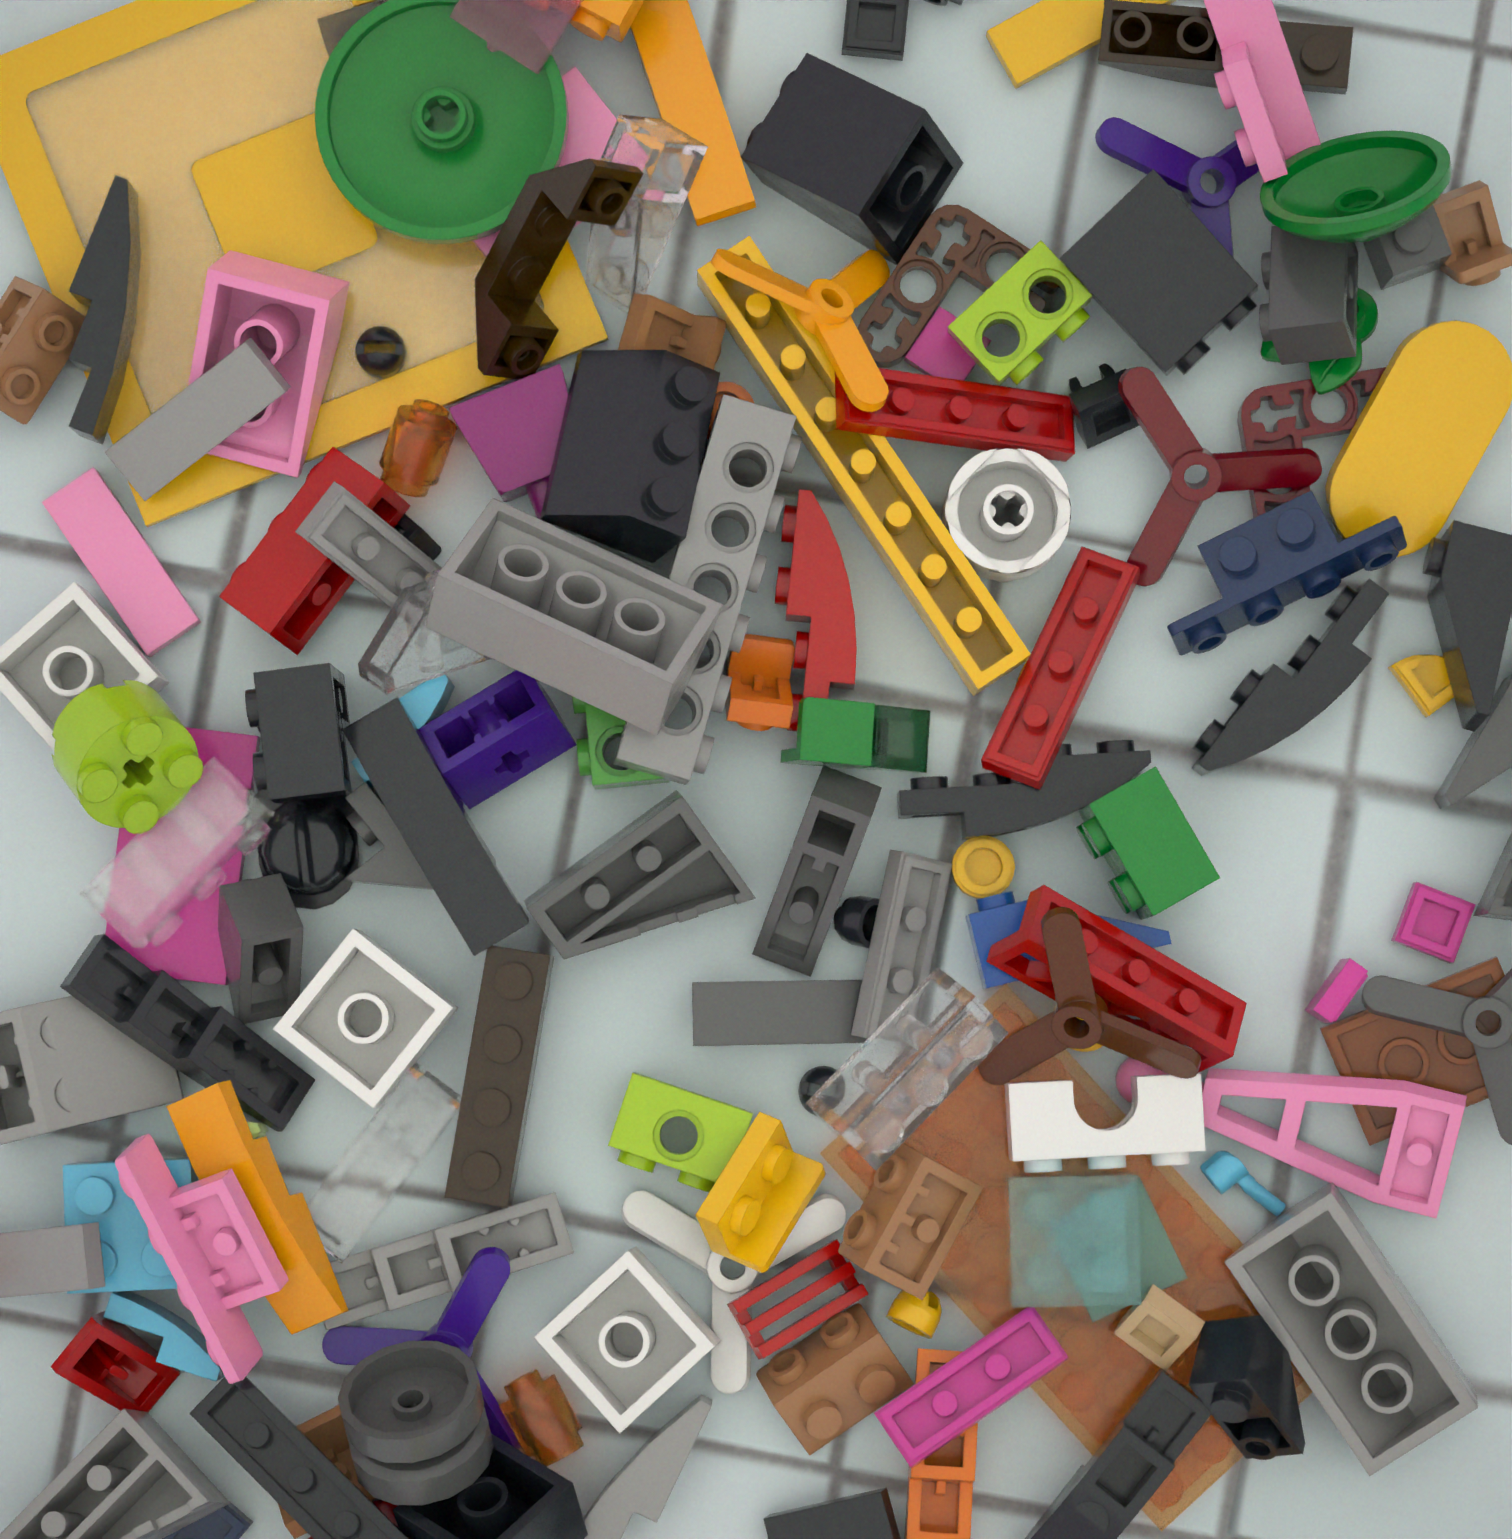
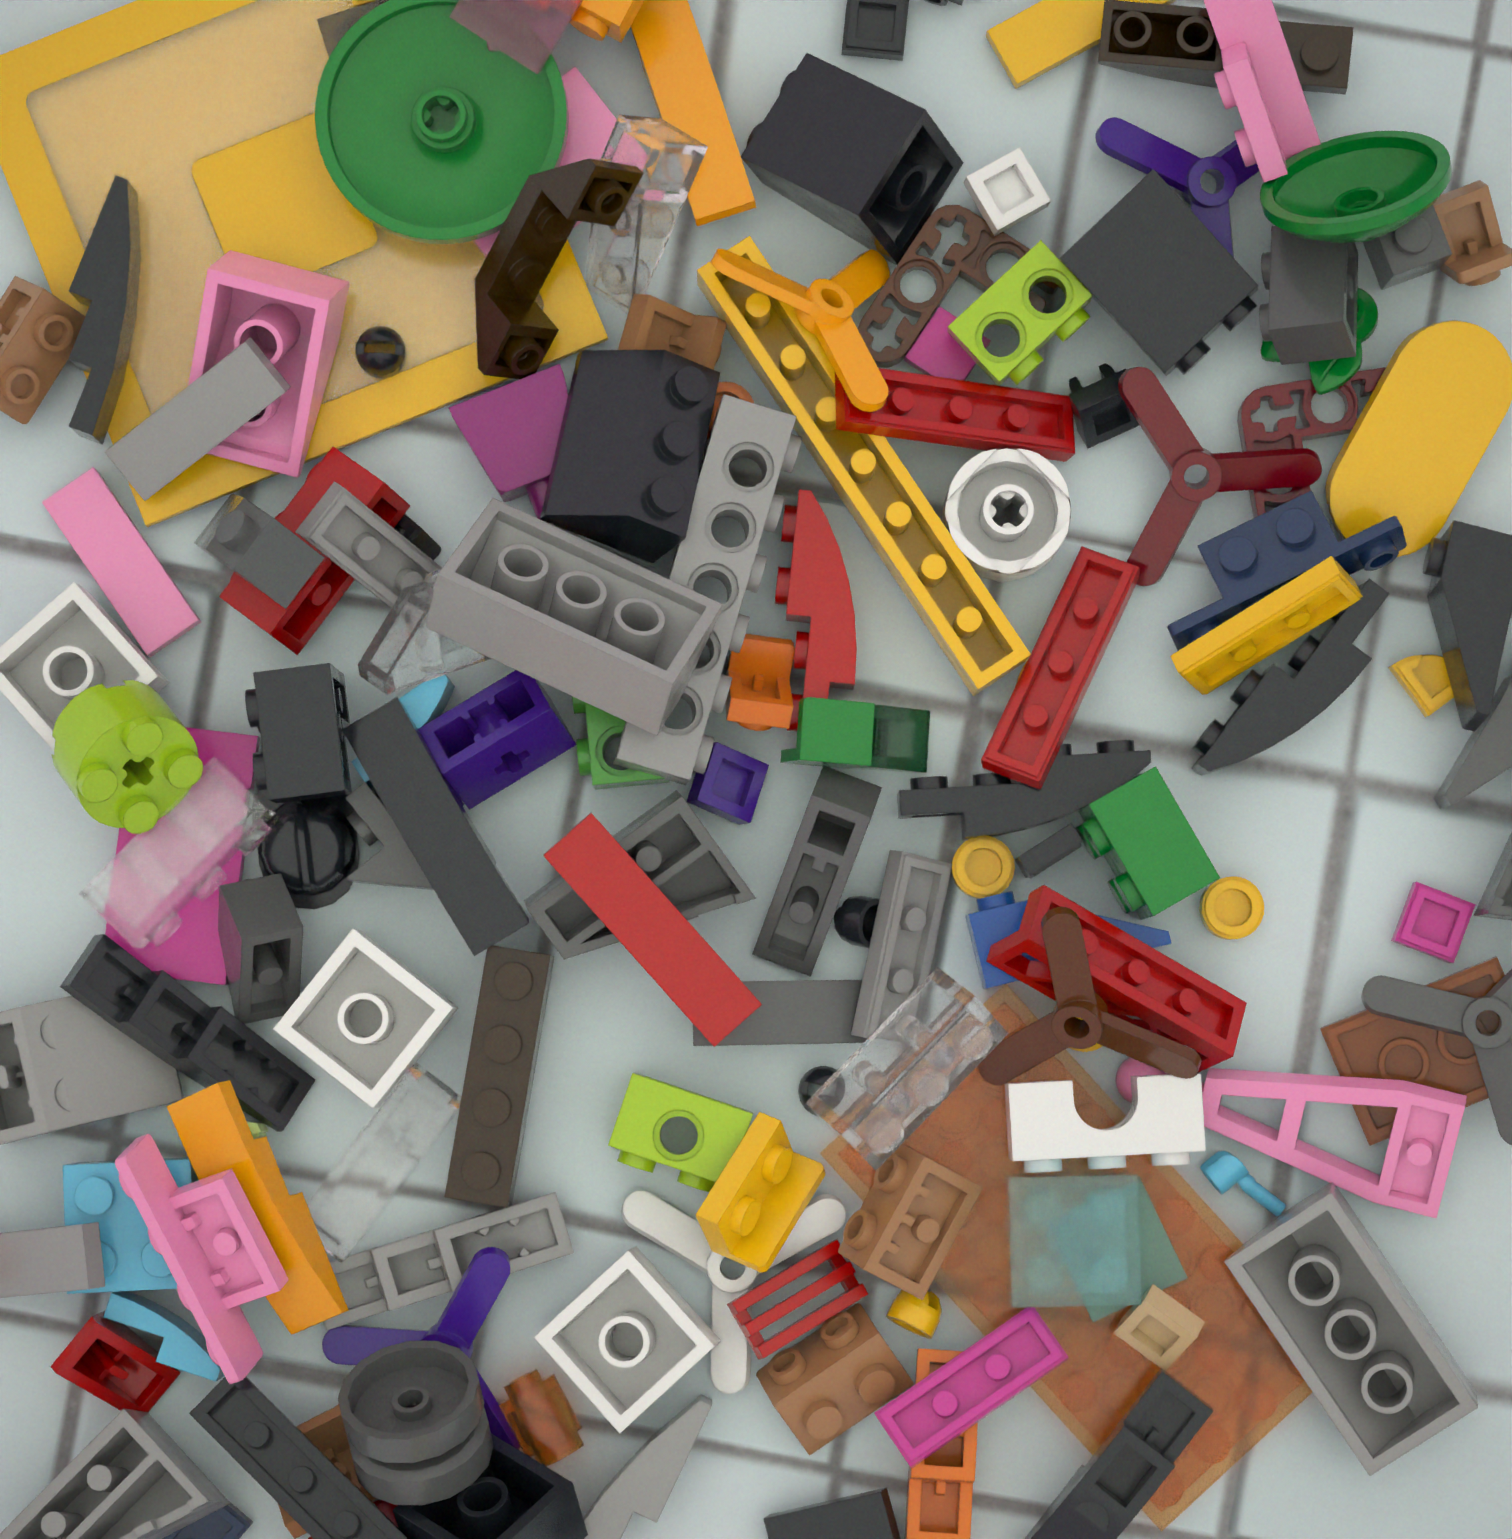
(259, 549): none -> dark grey slope
(417, 447): clear orange brick -> none
(652, 929): none -> red tile
(729, 784): none -> dark purple plate
(1007, 191): none -> white tile
(1049, 851): none -> black tile
(1231, 908): none -> yellow tile
(1249, 1386): black slope -> none
(1267, 626): none -> yellow tile
(1337, 991): dark pink tile -> none

